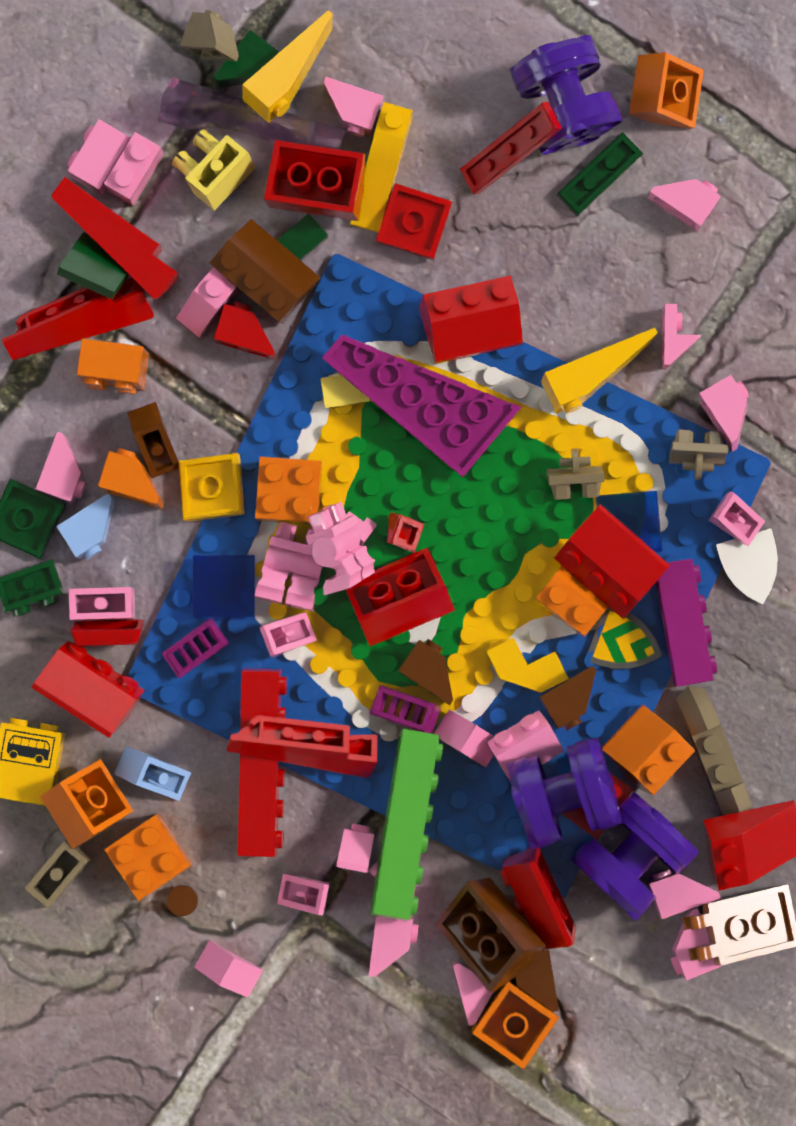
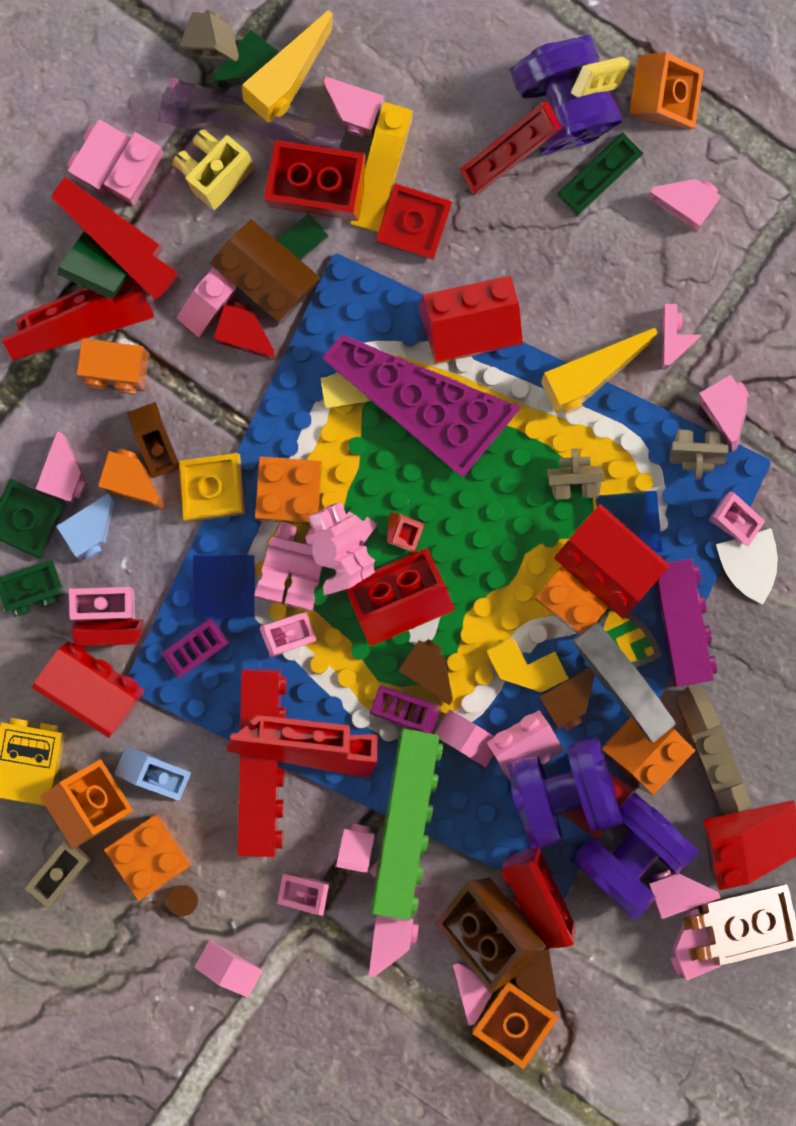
(601, 76): none -> light yellow tile
(624, 682): none -> flat silver slope

